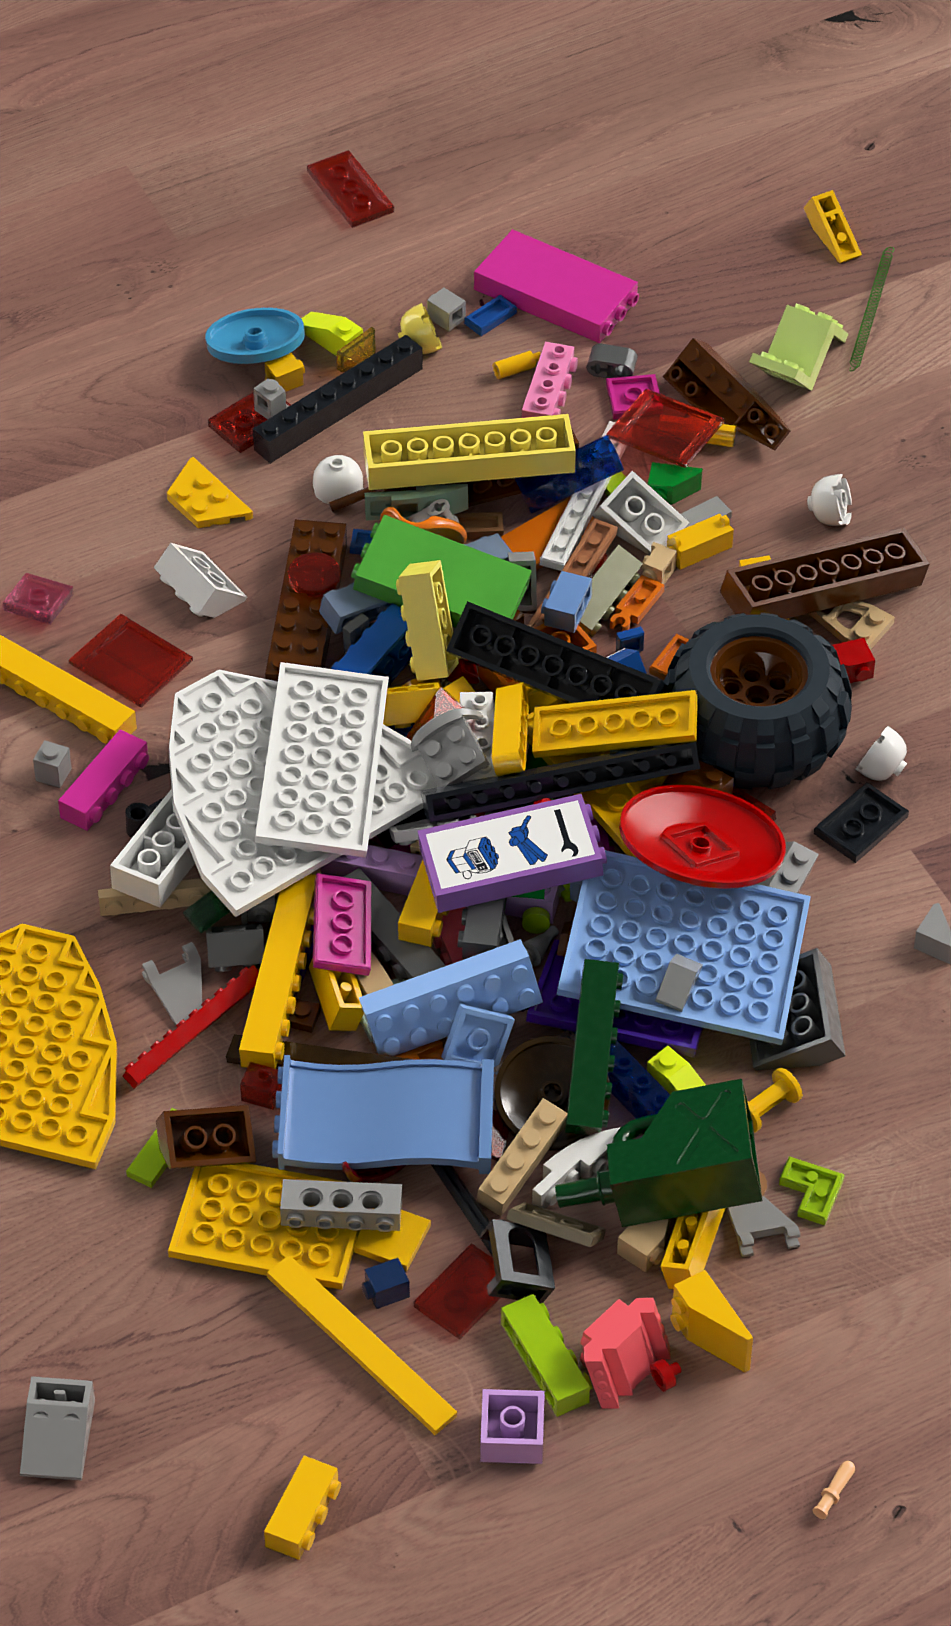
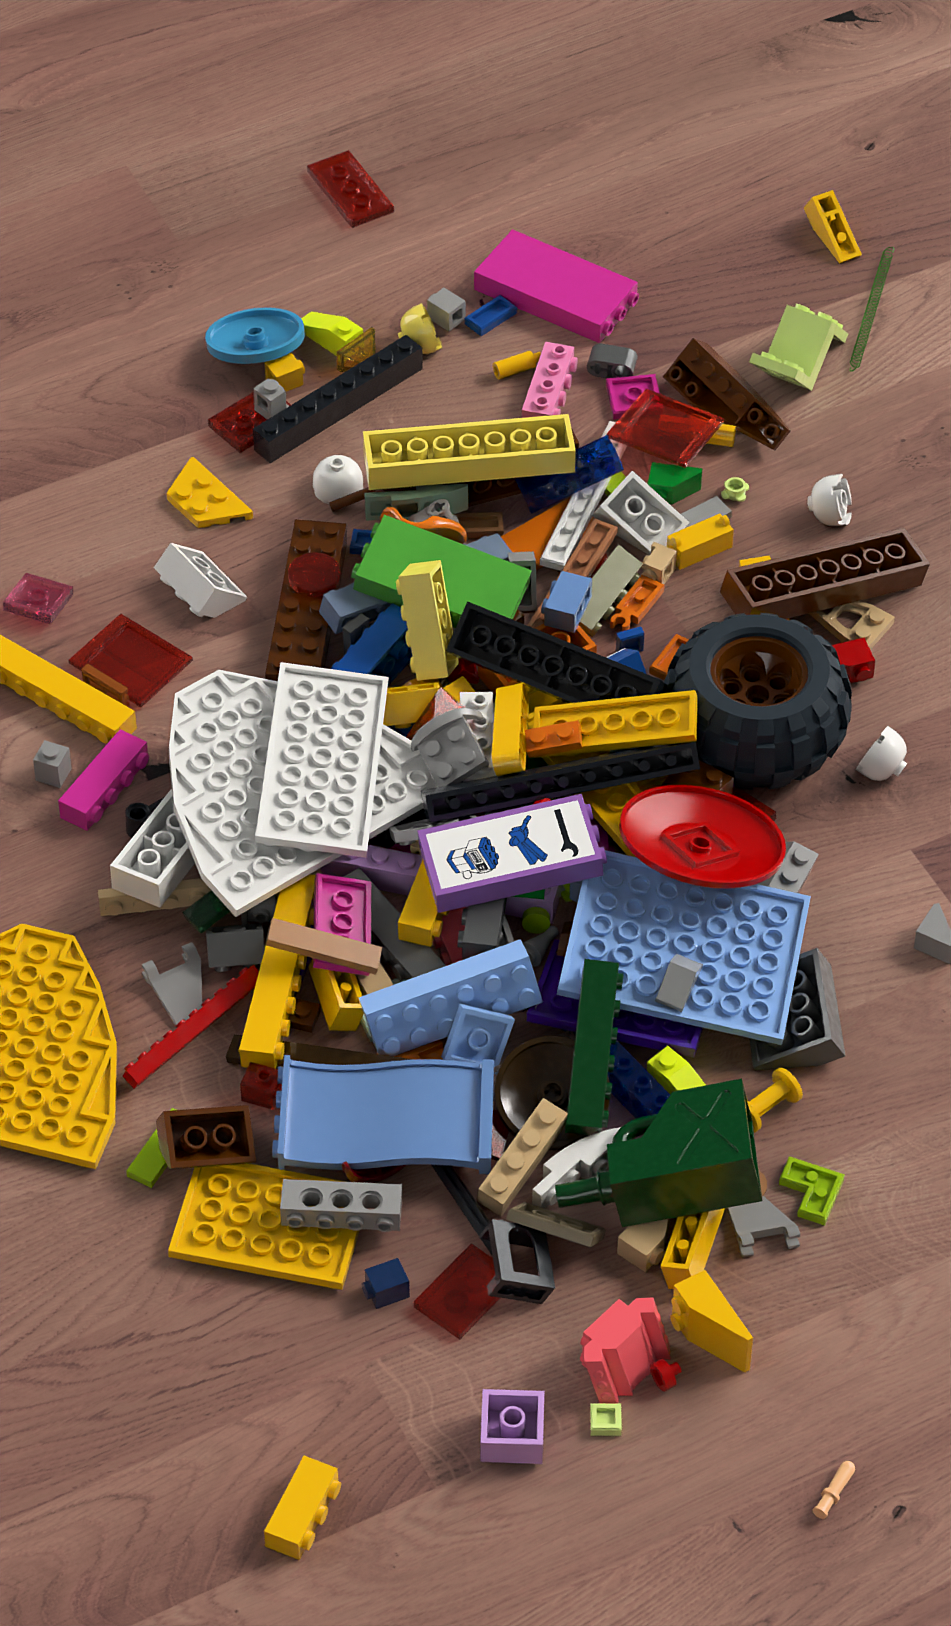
(57, 1428): light grey slope -> none
(105, 684): none -> dark orange tile
(323, 946): none -> medium nougat tile
(362, 1345): yellow tile -> none
(394, 1244): yellow tile -> none
(546, 1355): lime brick -> none
(553, 739): none -> orange plate
(605, 1419): none -> yellowish green tile
(735, 489): none -> yellowish green plate
(861, 822): black tile -> none

